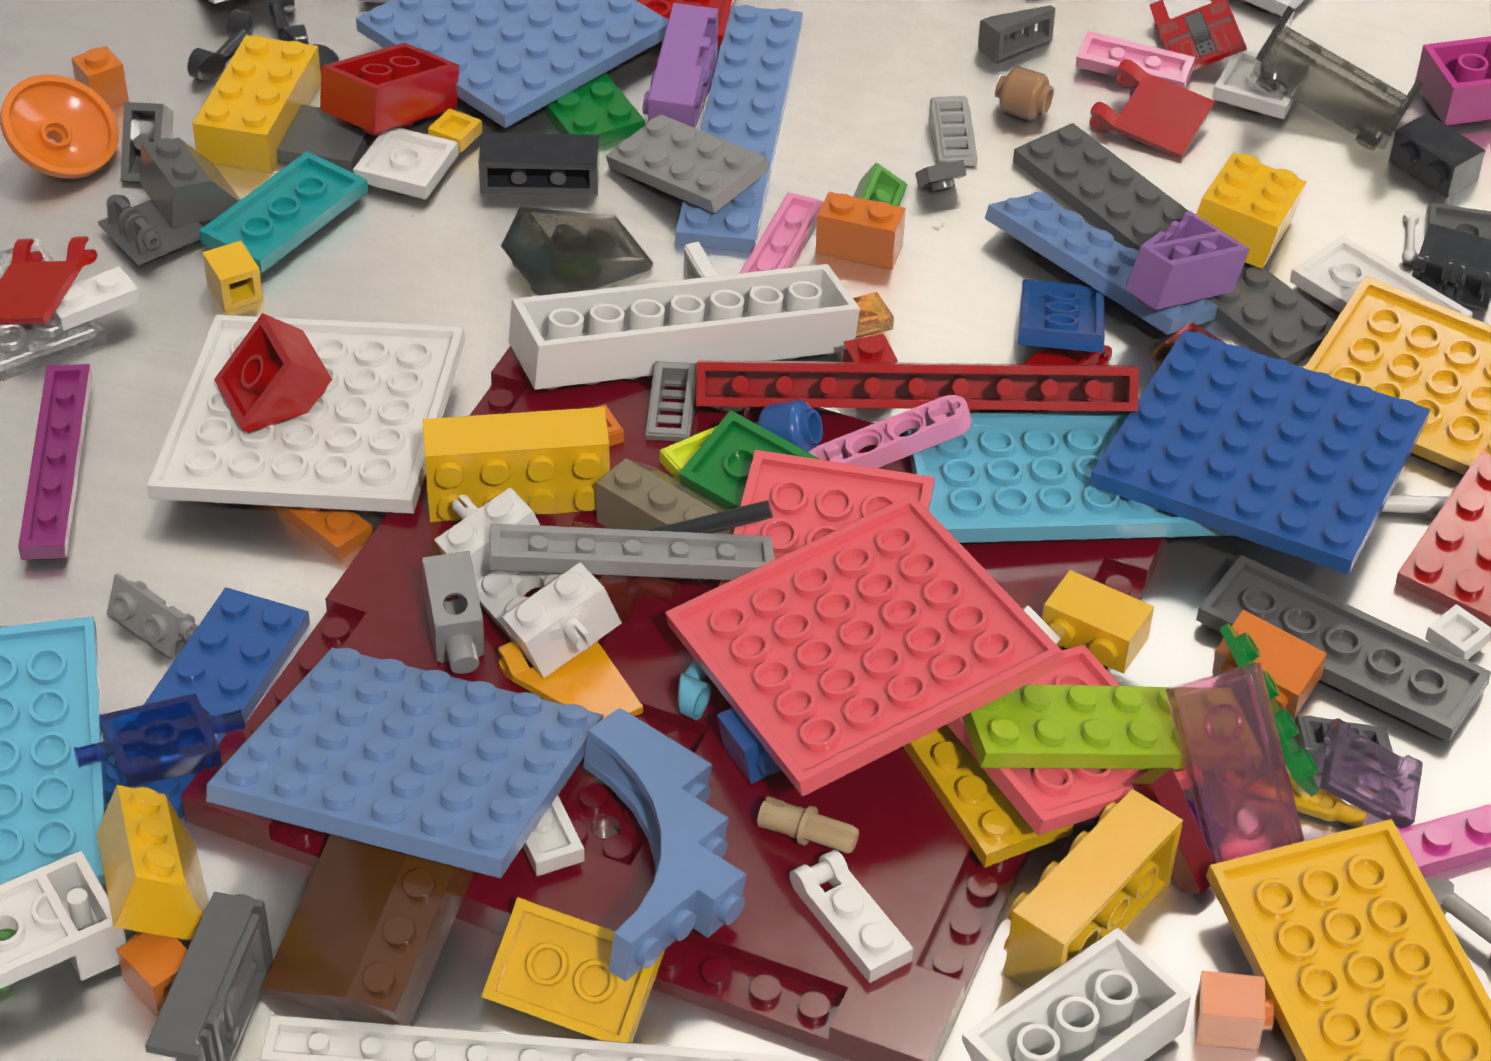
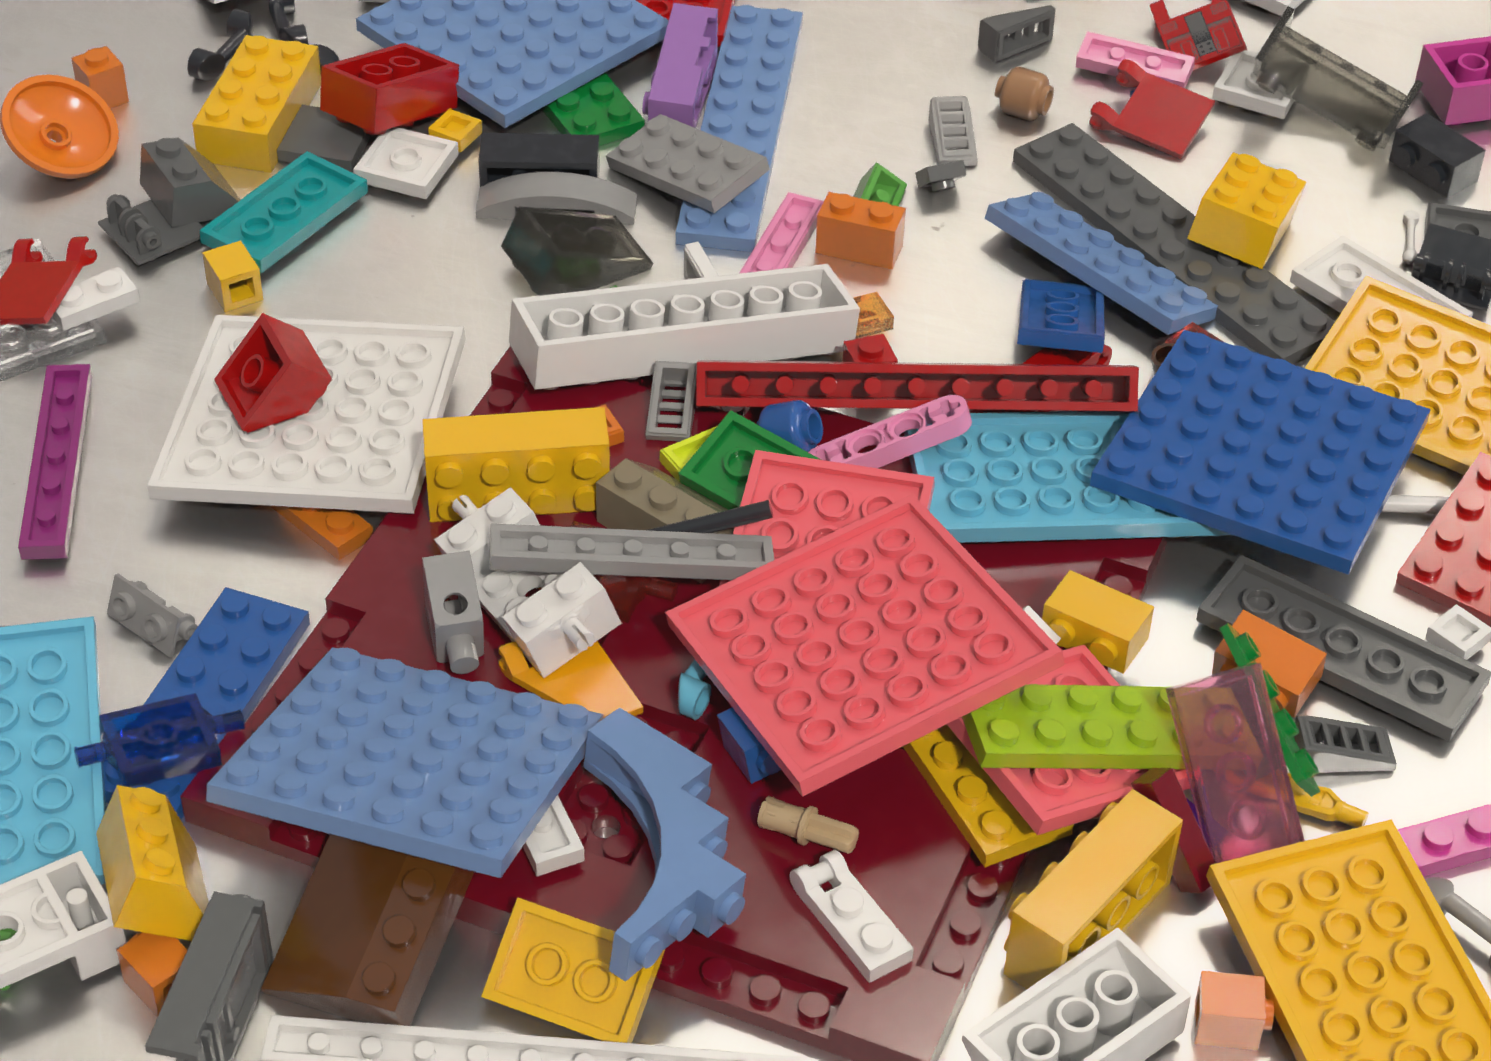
(142, 125): dark grey slope -> none
(555, 191): none -> light grey slope
(1186, 264): medium lavender wedge -> none
(1370, 775): clear purple plate -> none

